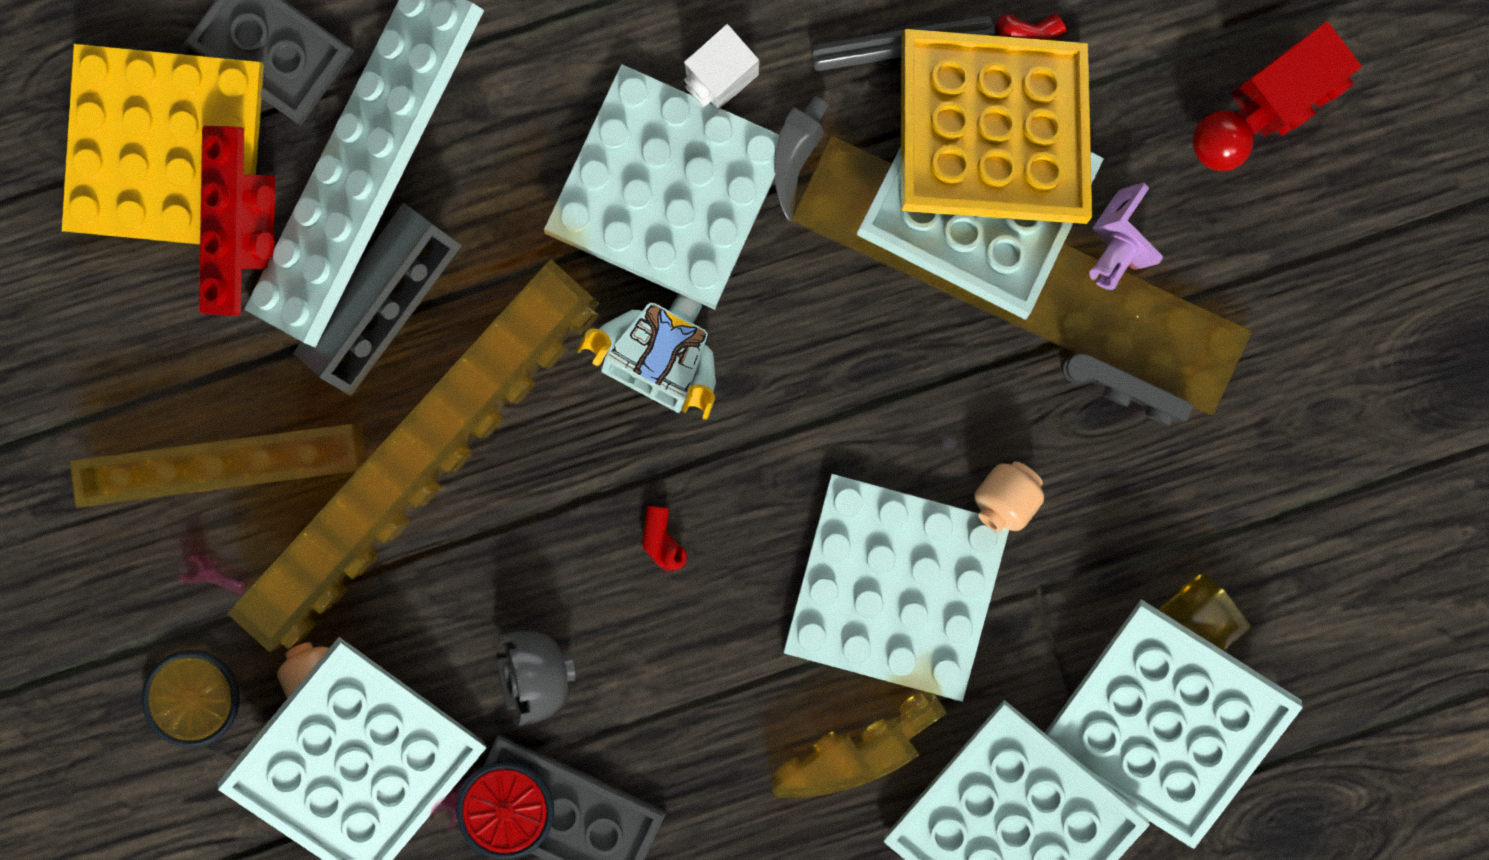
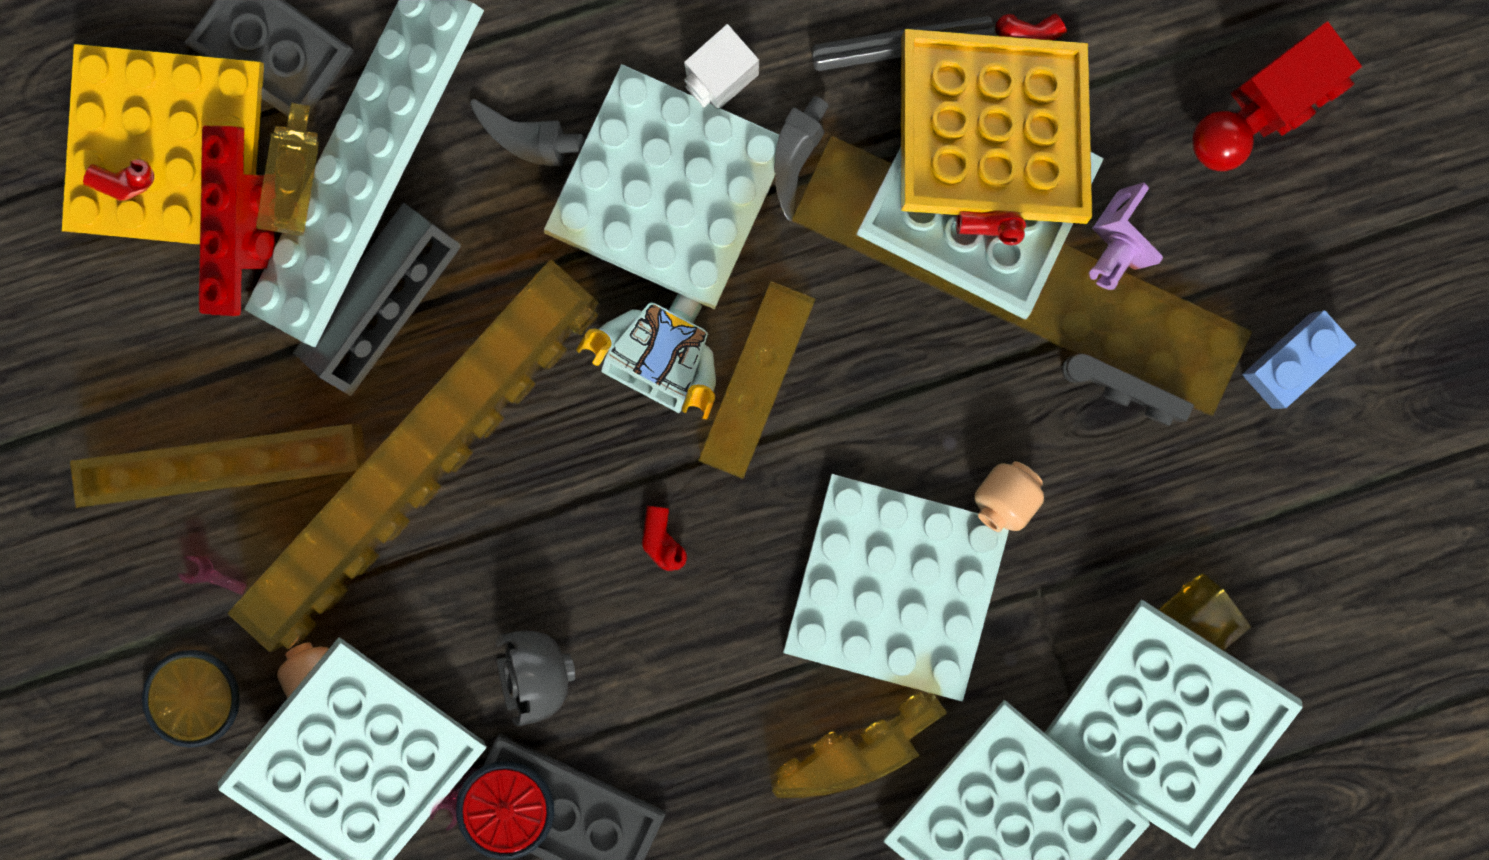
(123, 184): none -> red arm
(289, 175): none -> clear yellow hinge
(531, 141): none -> dark grey bar
(756, 379): none -> clear yellow fence
(1005, 224): none -> red arm
(1299, 359): none -> light blue brick

